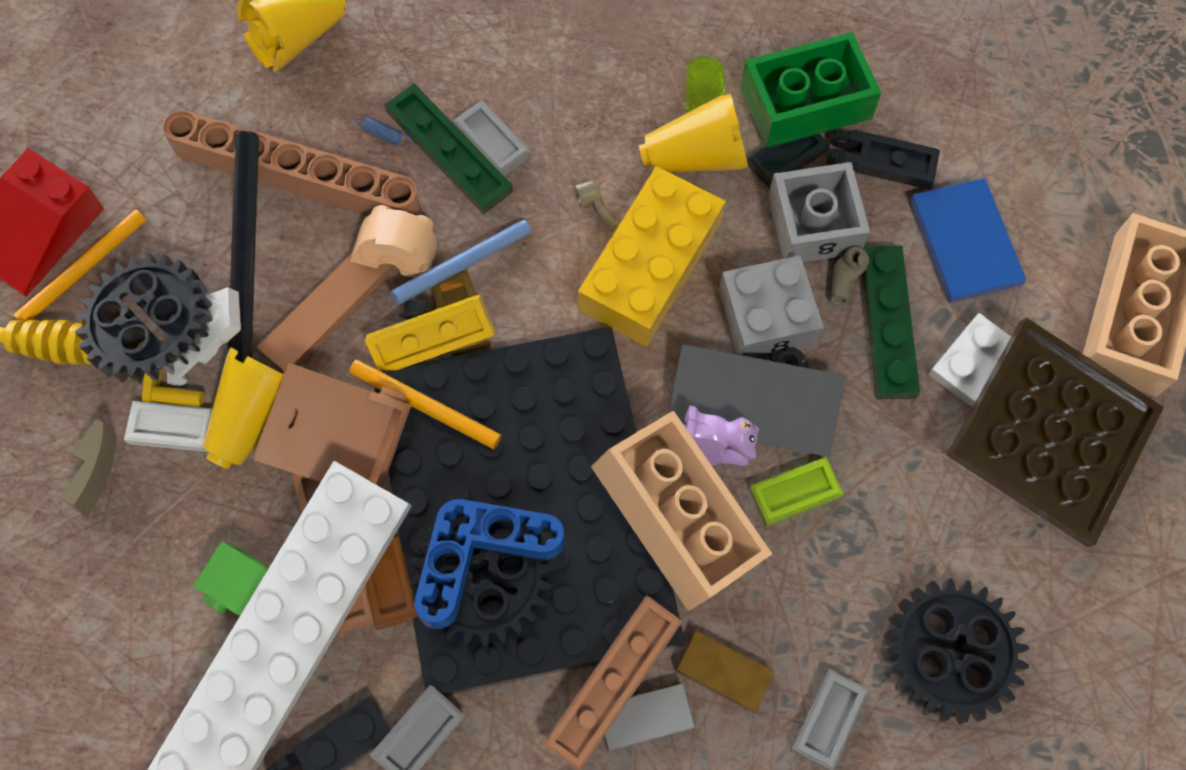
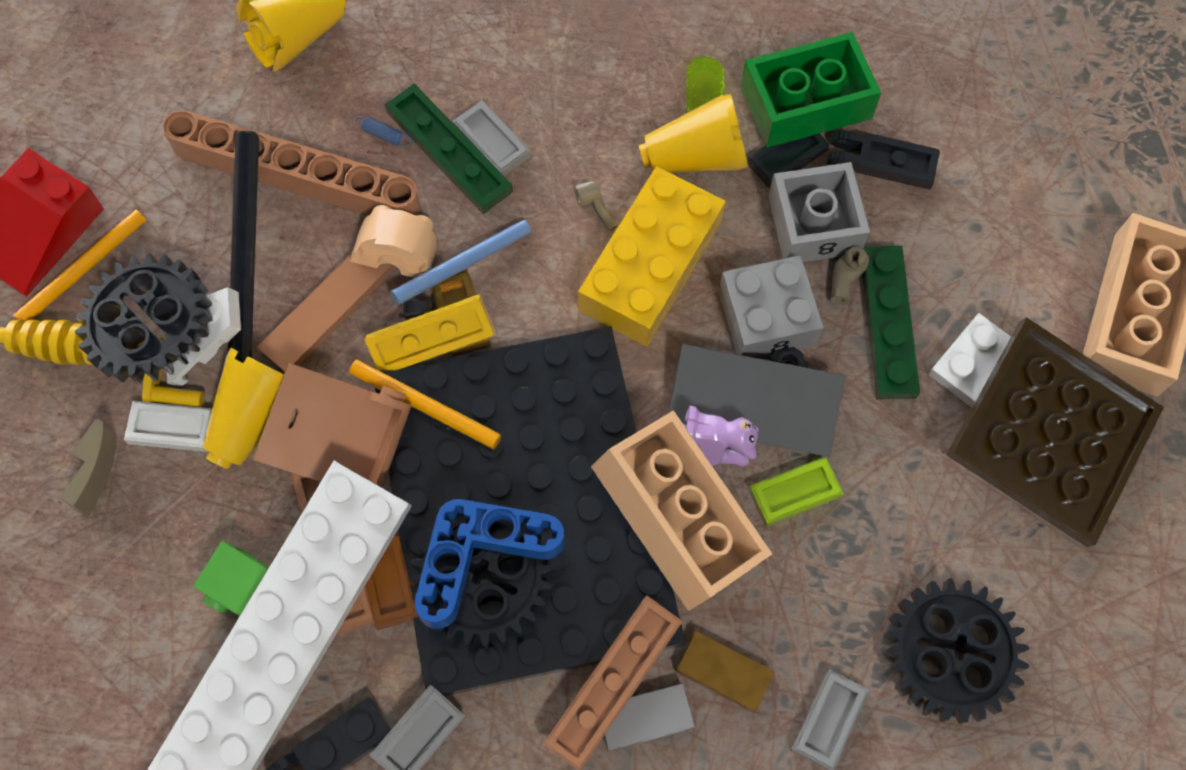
(967, 240): blue tile -> none

